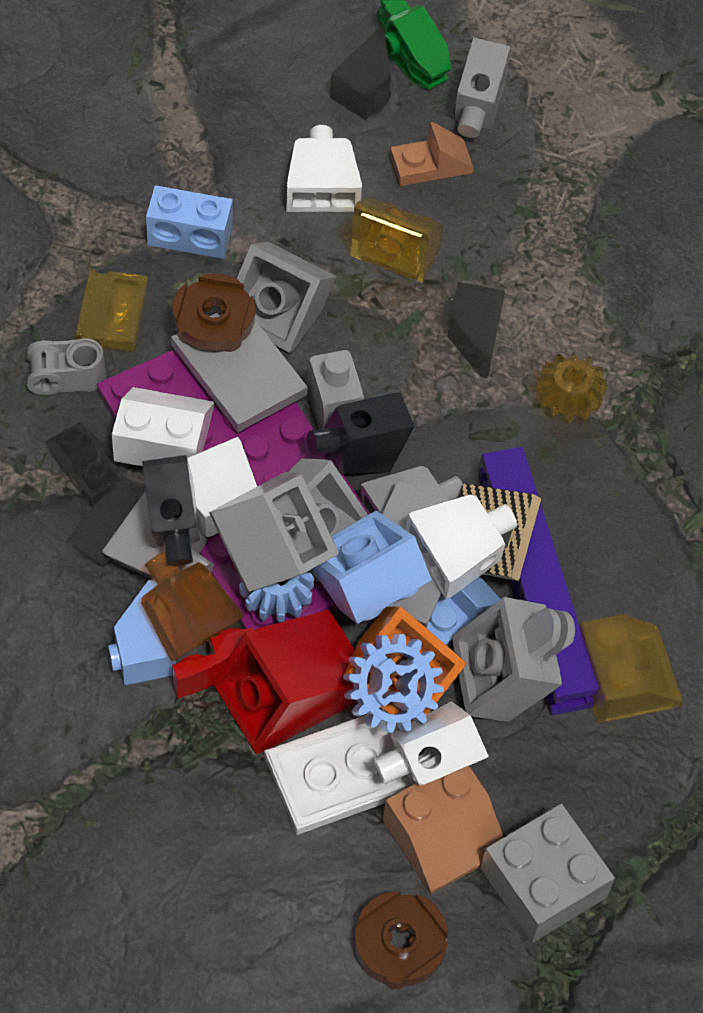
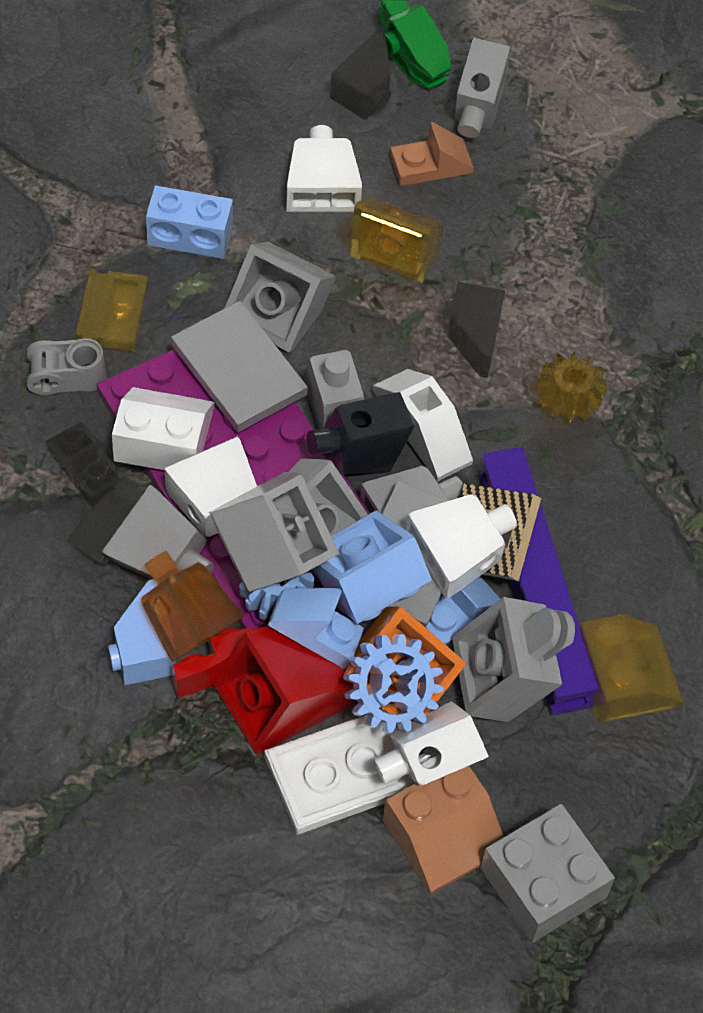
(171, 495): black torso -> none
(209, 332): reddish brown plate -> none
(311, 620): none -> light blue slope
(392, 964): reddish brown plate -> none
(437, 428): none -> white slope

